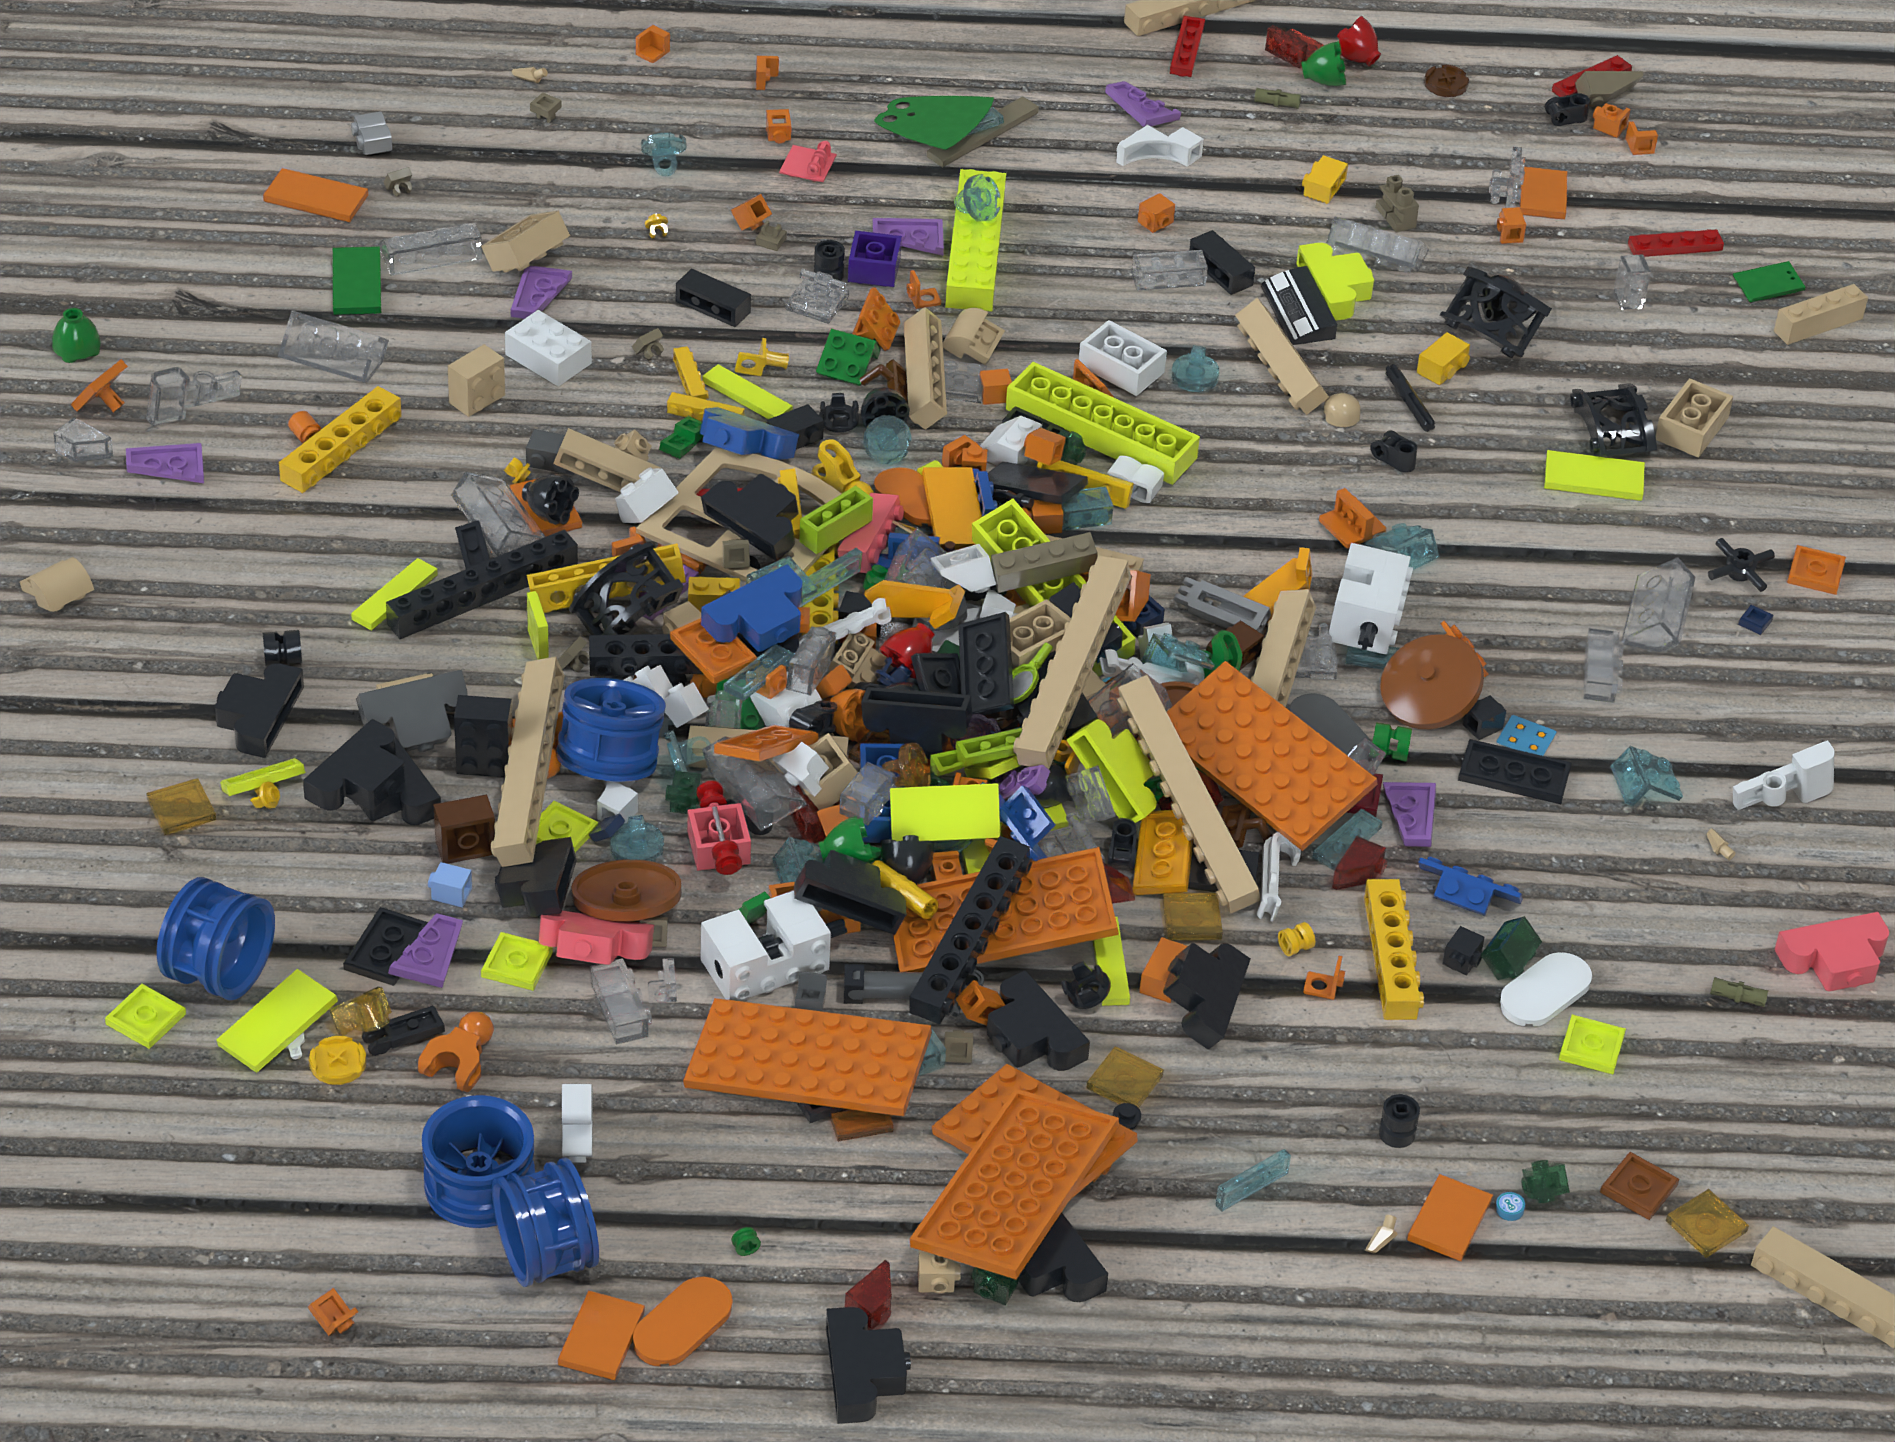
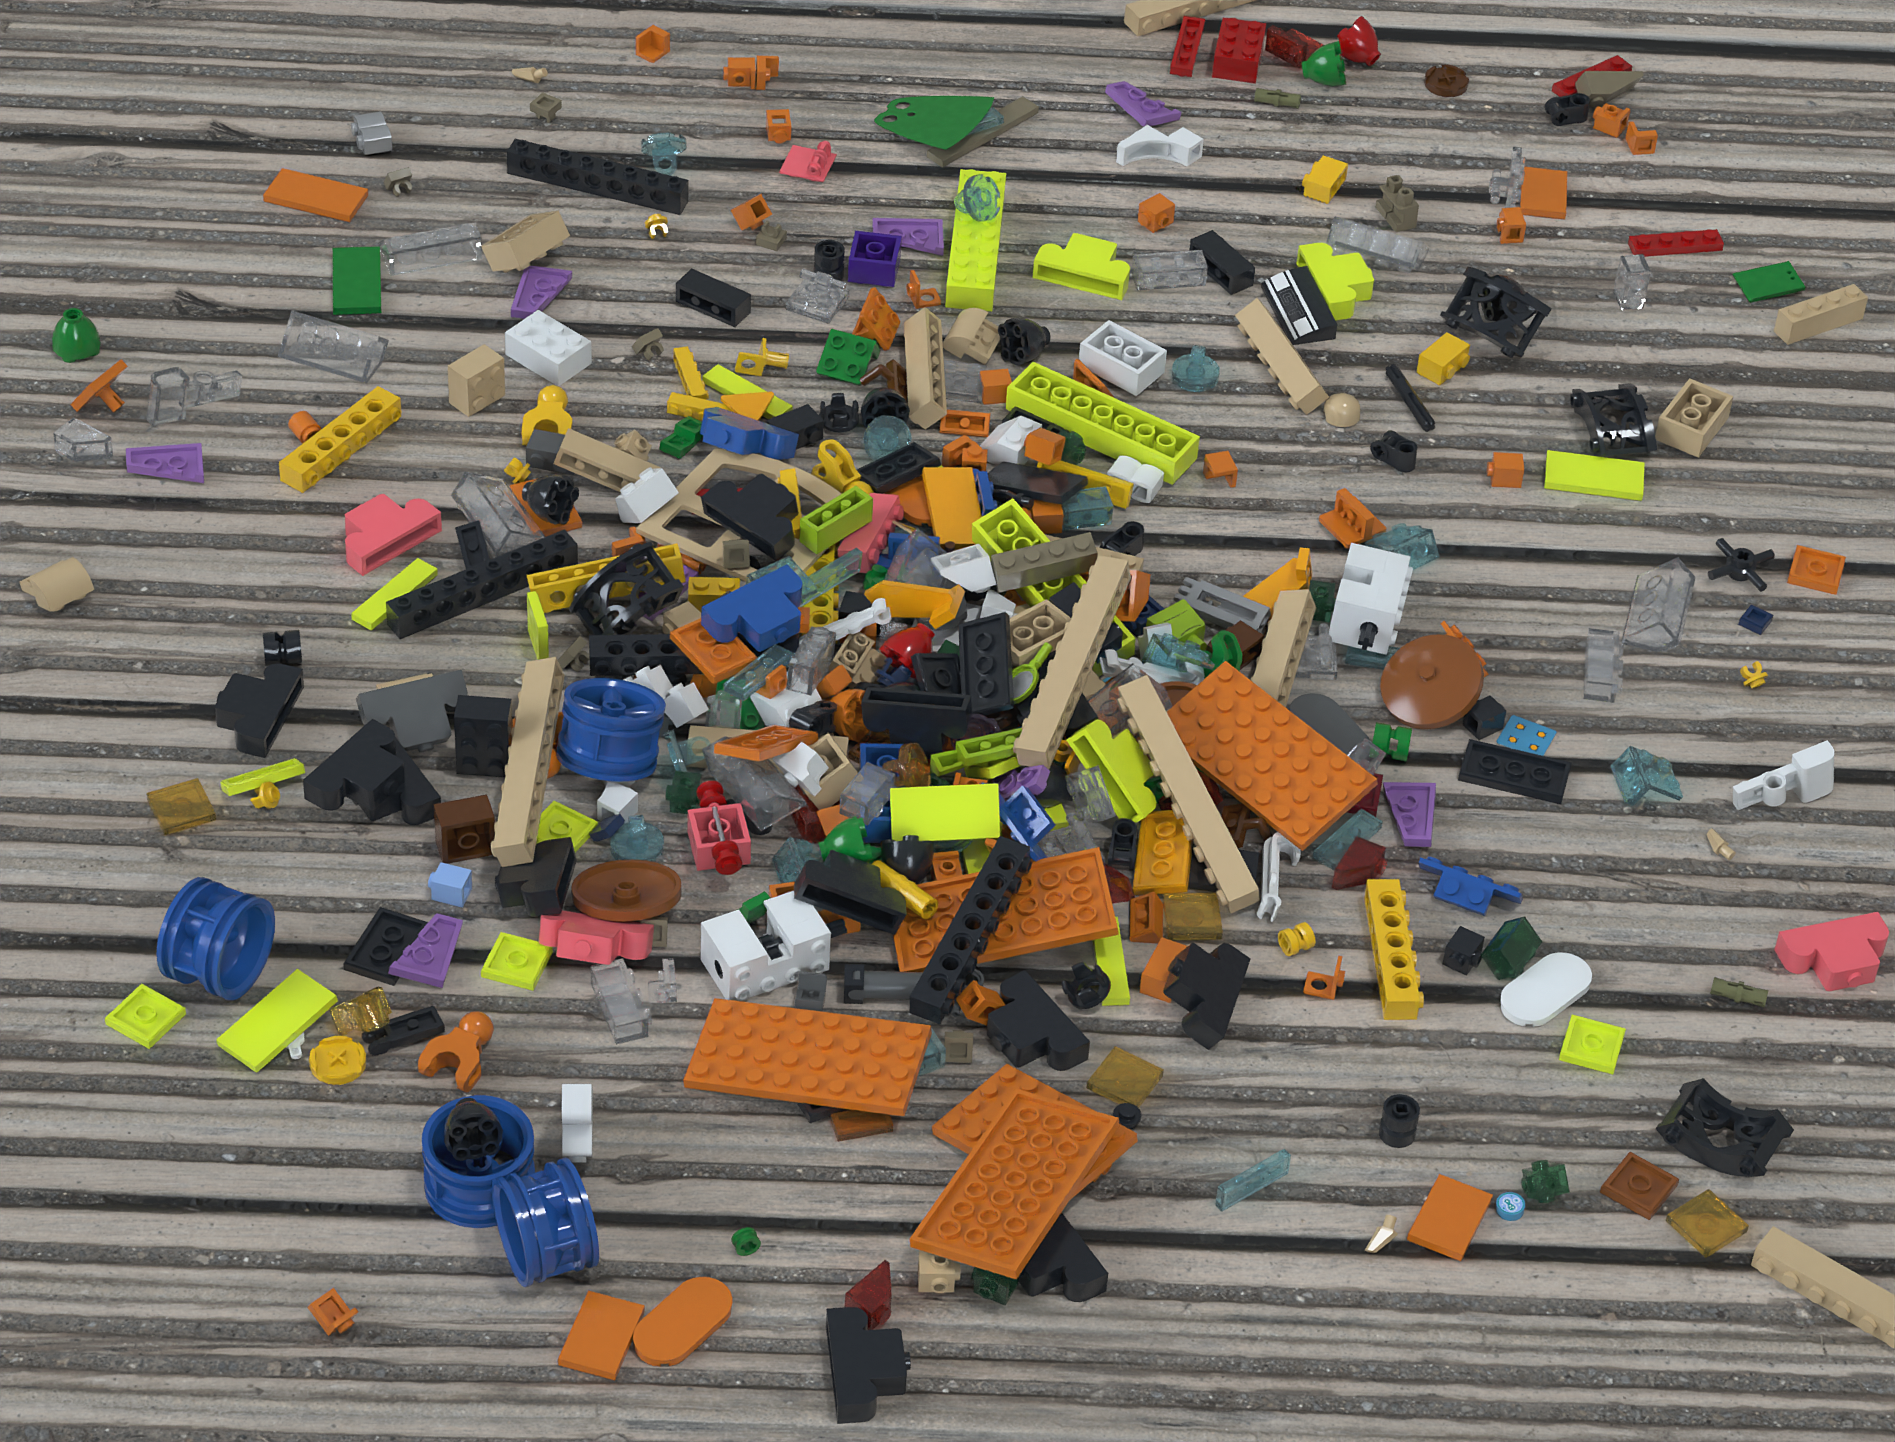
(384, 530): none -> coral brick
(472, 1130): none -> black piece
(548, 414): none -> yellow piece
(597, 176): none -> black brick
(740, 72): none -> orange brick
(748, 404): none -> light orange piece
(897, 467): none -> black tile
(965, 423): none -> orange slope
(1022, 340): none -> black piece
(1084, 265): none -> neon yellow brick
(1126, 540): none -> black piece
(1146, 918): none -> orange slope
(1184, 622): none -> lime torso
(1220, 465): none -> orange panel
(1239, 50): none -> red brick
(1323, 598): none -> clear green brick
(1506, 470): none -> orange brick
(1750, 1127): none -> black fence
(1753, 679): none -> yellow plate

